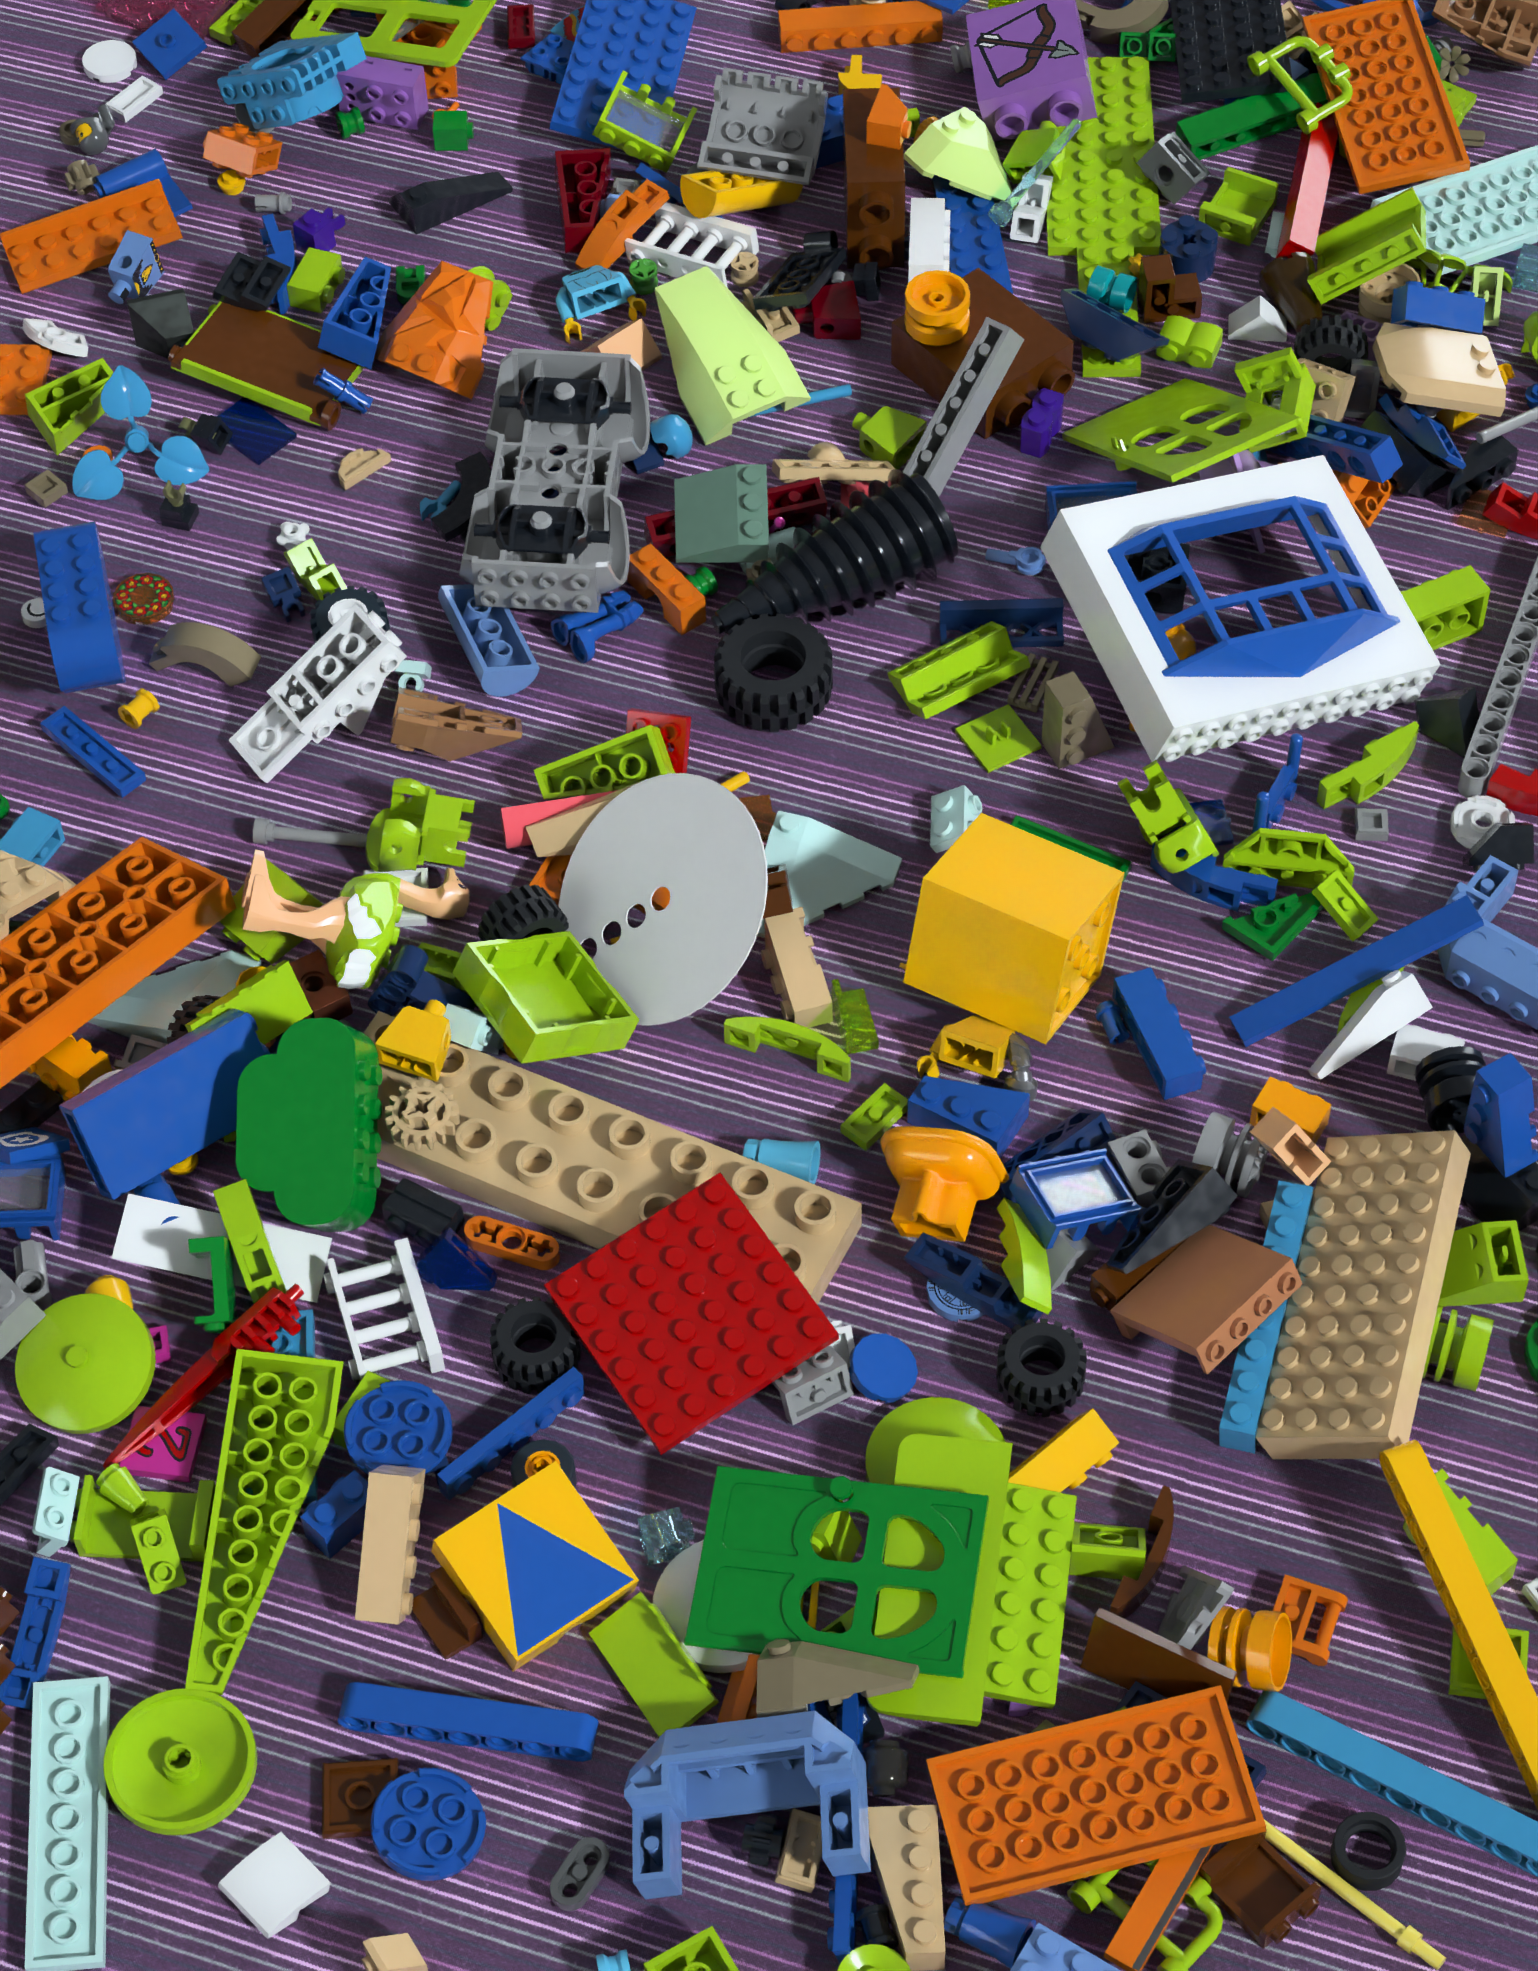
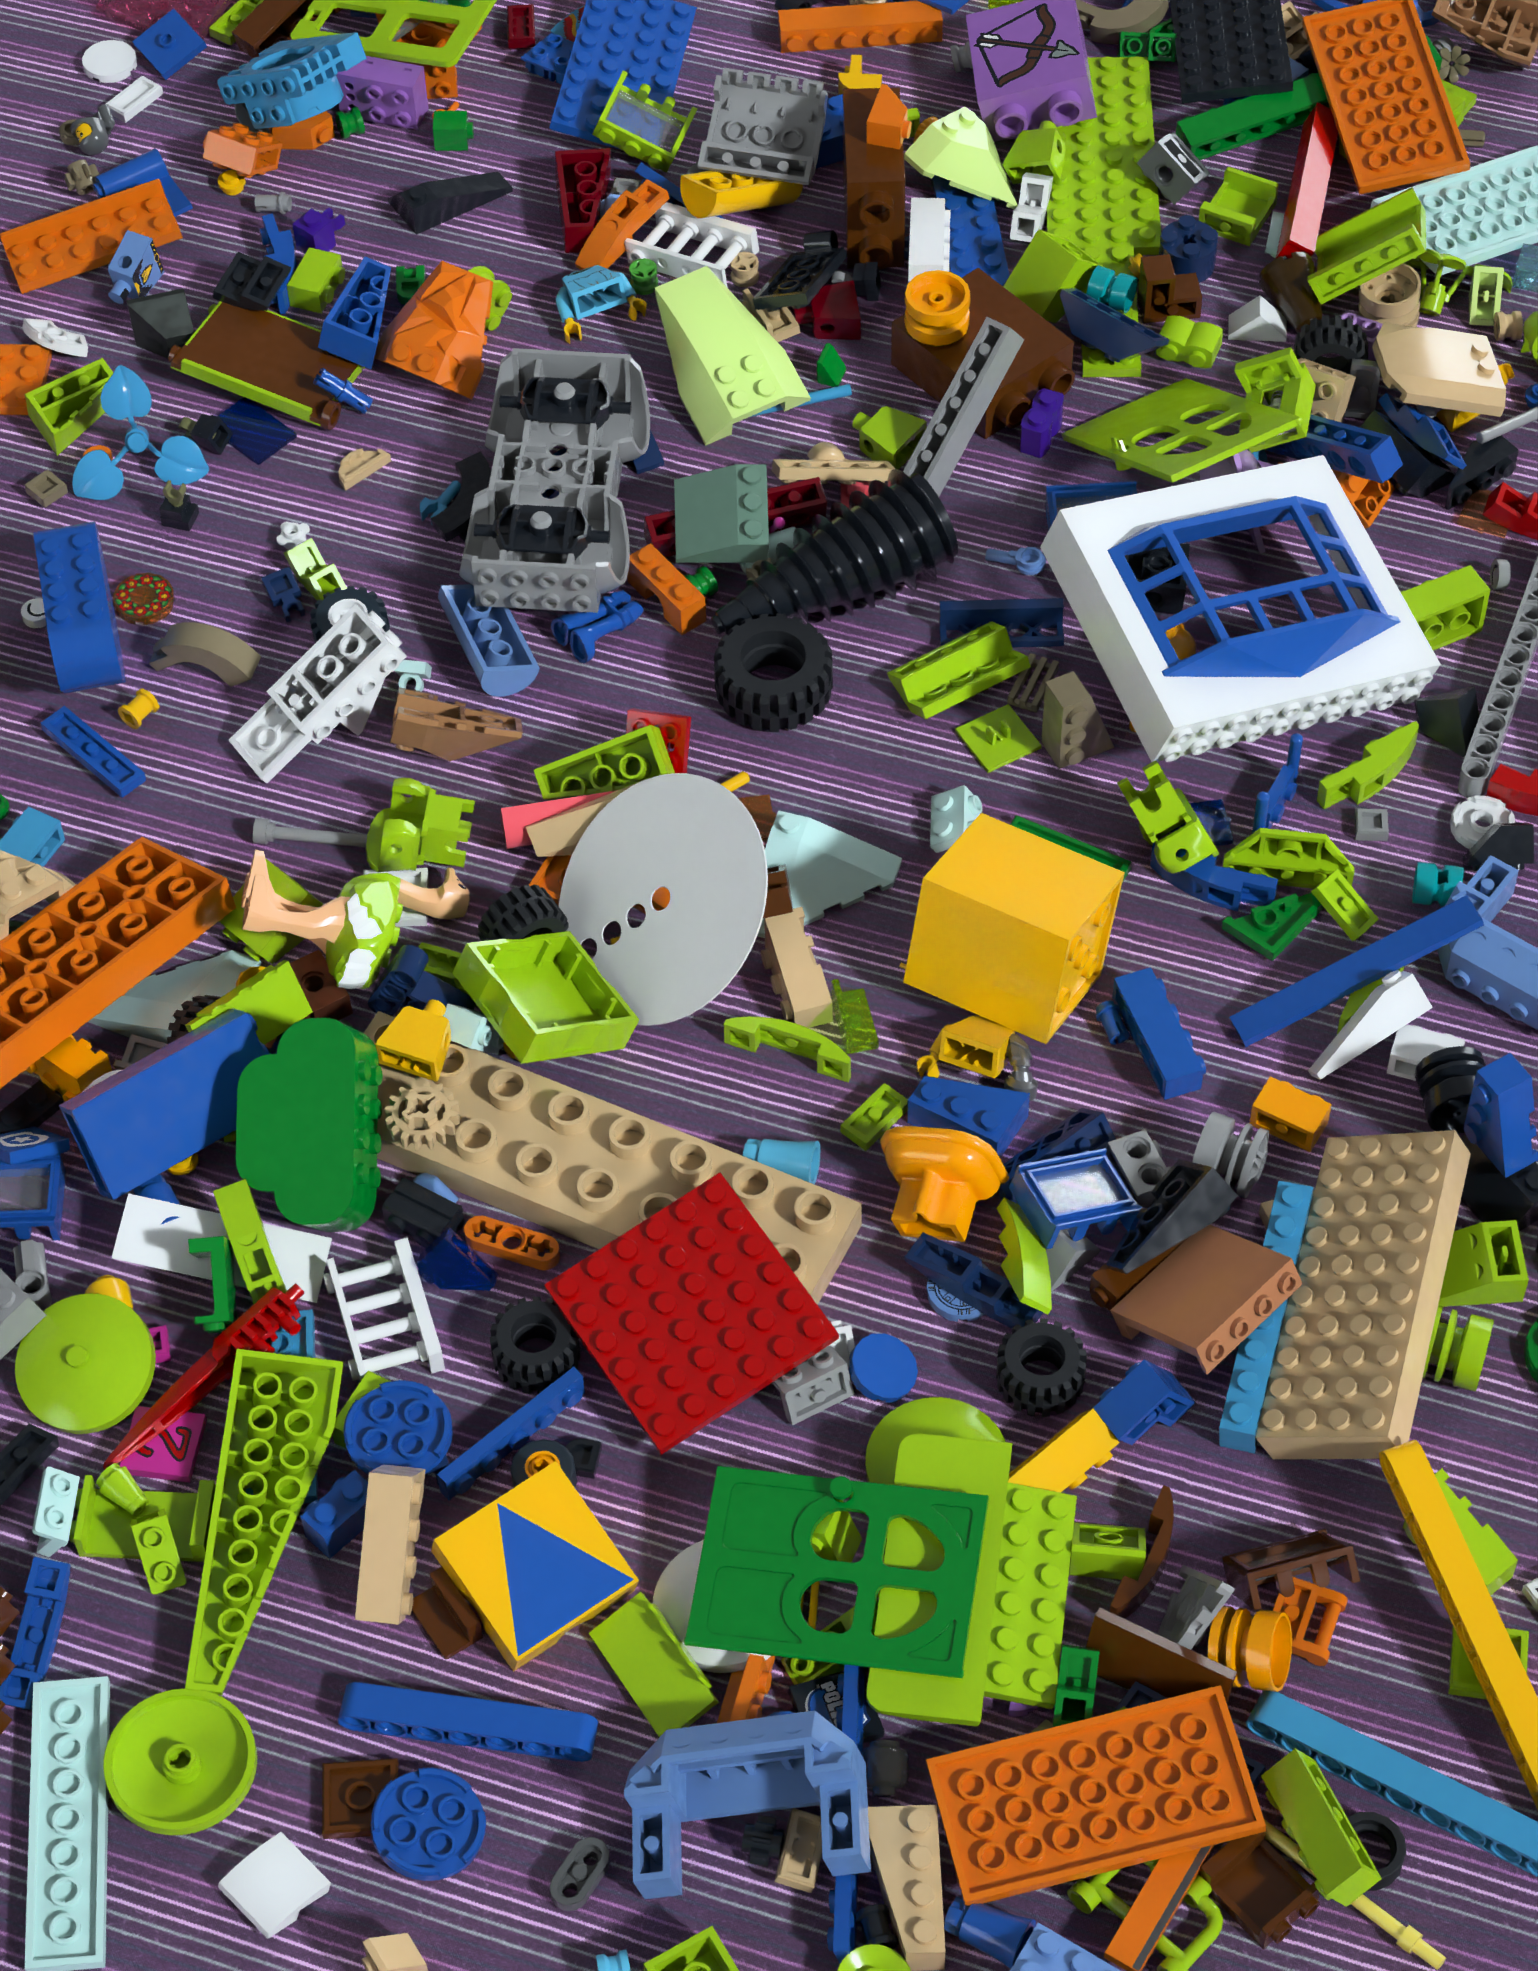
(306, 133): none -> orange slope
(435, 1185): none -> medium blue arm
(586, 1456): none -> black tile
(629, 339): light nougat slope -> none
(664, 1535): clear light blue brick -> none
(673, 432): dark azure hair -> none
(810, 1672): dark tan wedge -> none
(830, 367): none -> green slope
(1002, 212): clear light blue piece -> none
(1046, 269): none -> lime slope
(1076, 1684): none -> green brick
(1141, 1400): none -> blue brick
(1286, 1559): none -> reddish brown window
(1290, 1146): light nougat piece -> none
(1320, 1828): none -> lime brick
(1321, 56): lime bar -> none
(1434, 883): none -> teal wheel
(1437, 308): blue wedge -> none
(1500, 574): none -> light grey tile
(1508, 325): none -> tan wheel

